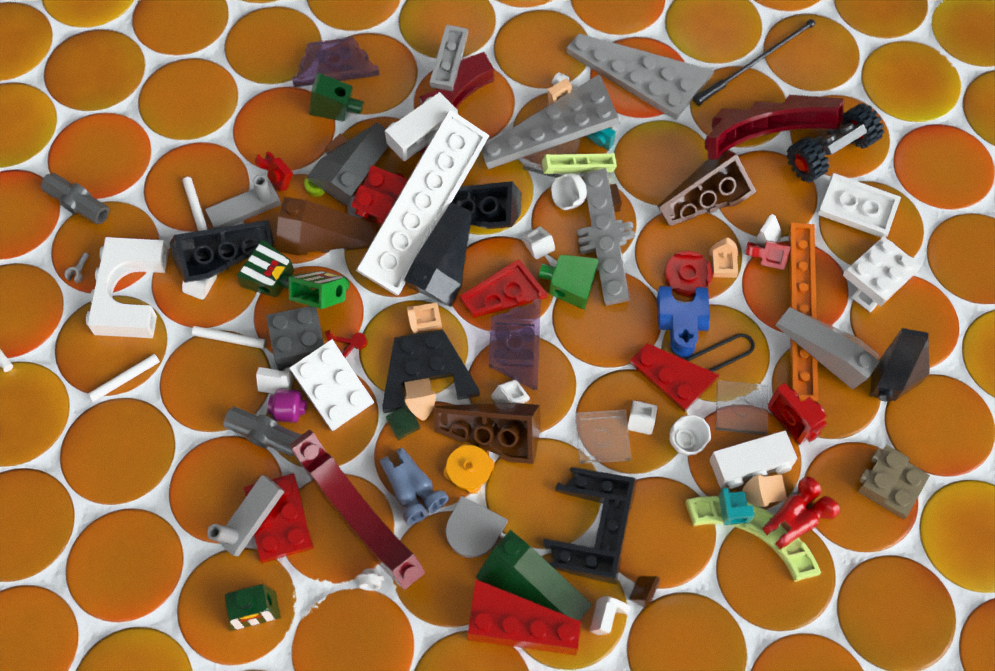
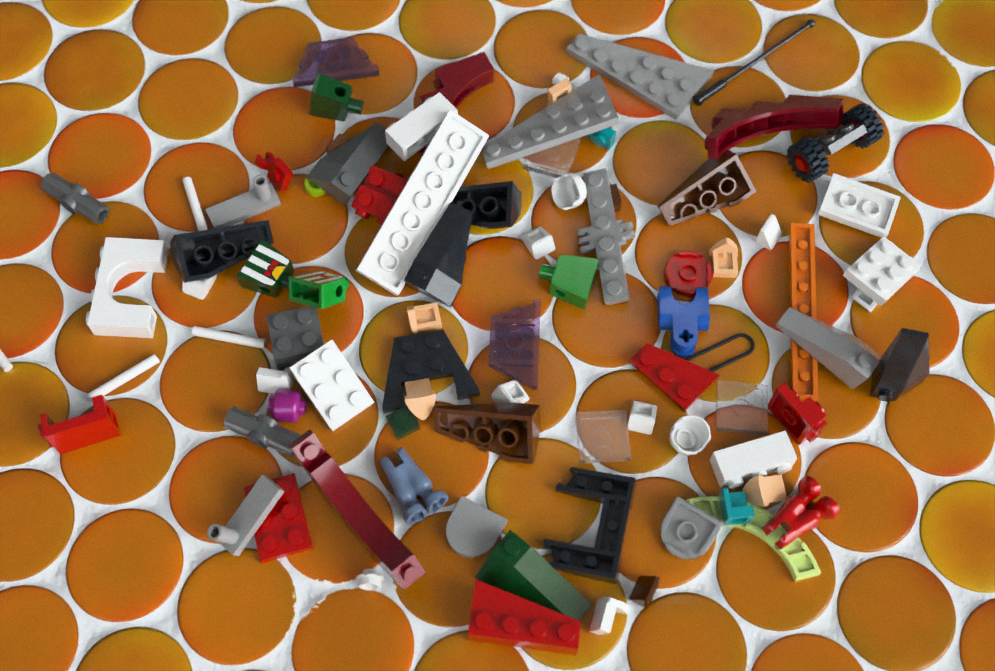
(76, 270): light grey hand -> none
(81, 430): none -> red panel
(251, 606): dark green torso -> none
(314, 228): reddish brown wedge -> none
(357, 341): red piece -> none
(449, 58): light grey piece -> none
(468, 468): light orange piece -> none
(503, 290): red wing -> none
(578, 163): yellowish green piece -> none
(688, 530): none -> light grey tile
(772, 254): plate -> none
(893, 481): dark tan plate -> none

